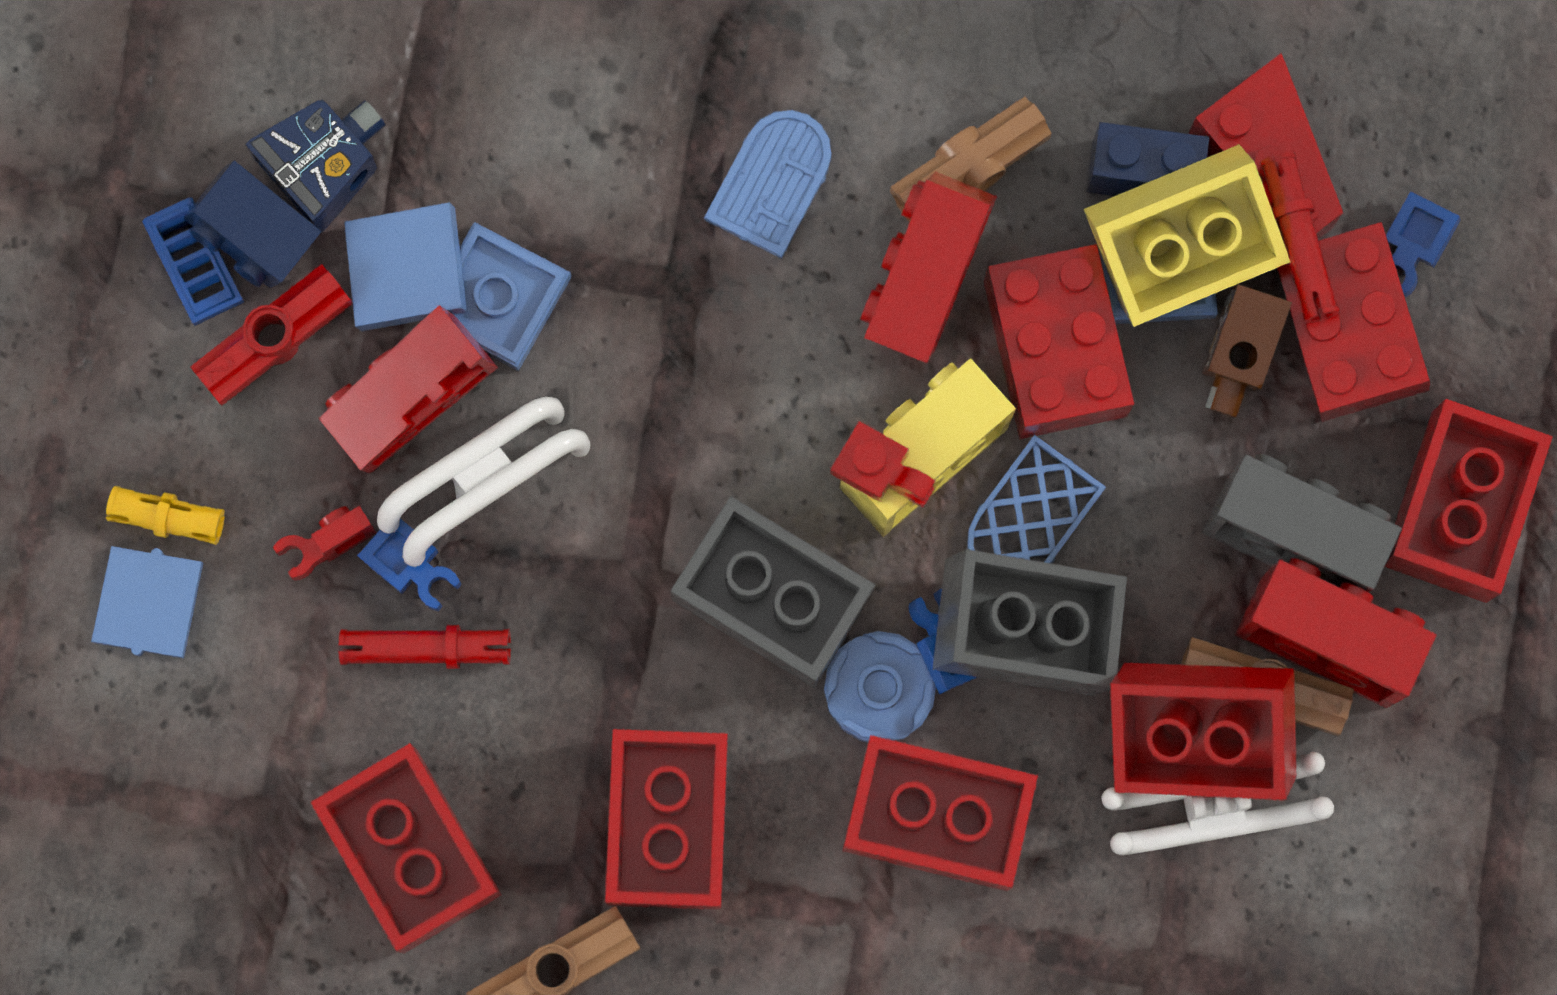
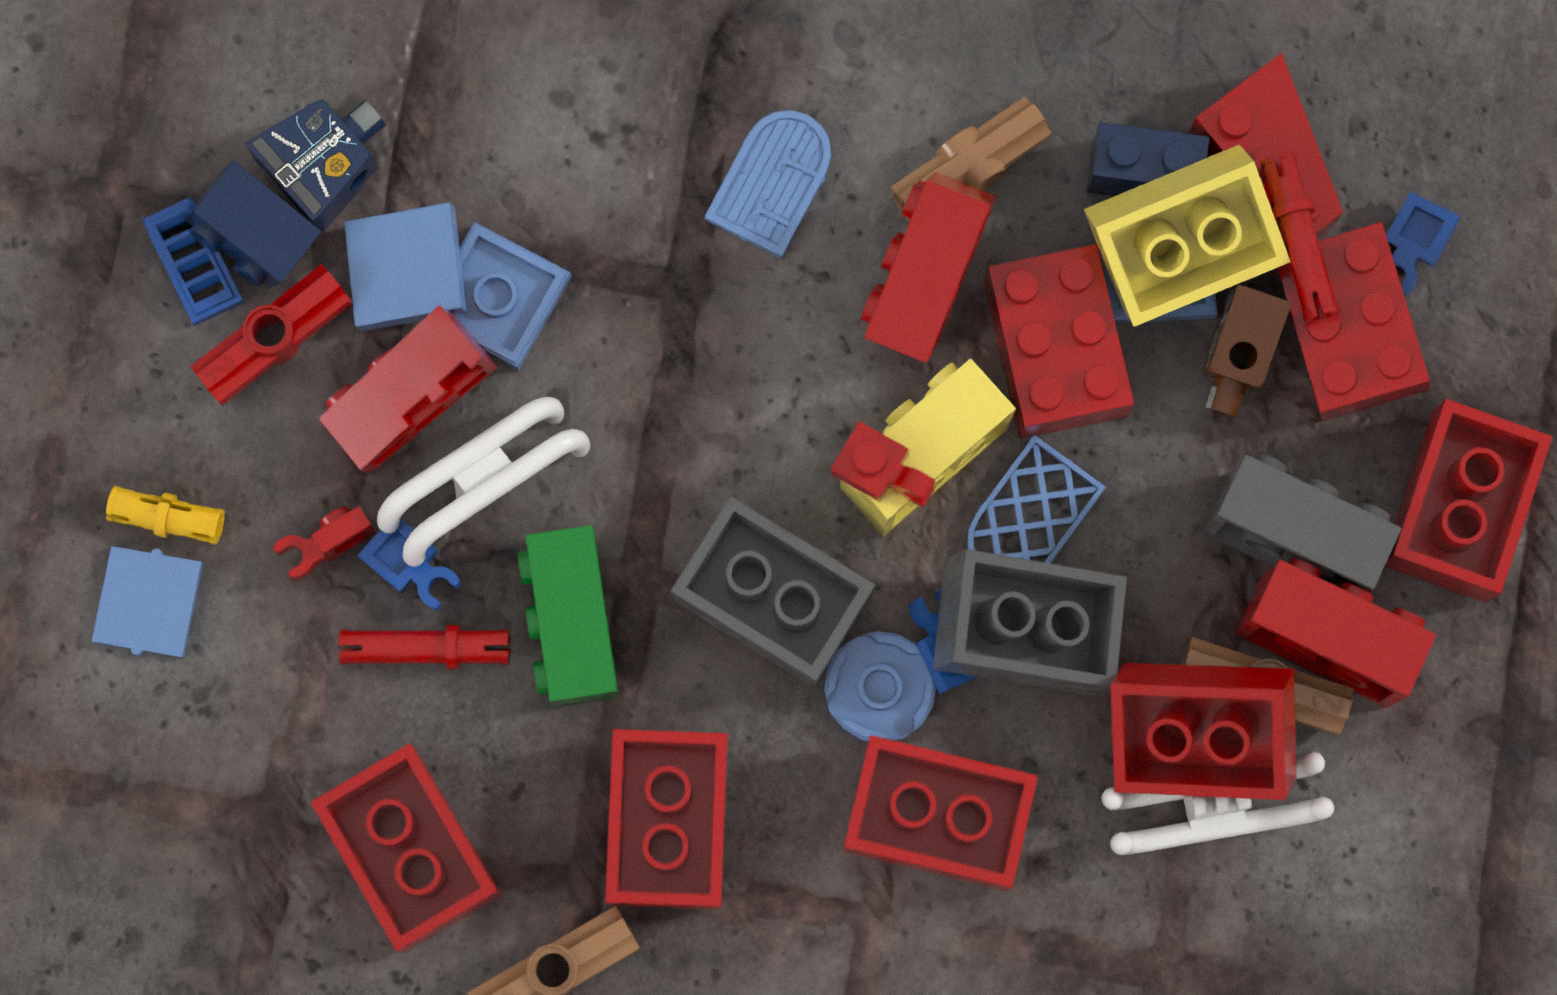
(568, 616): none -> green brick

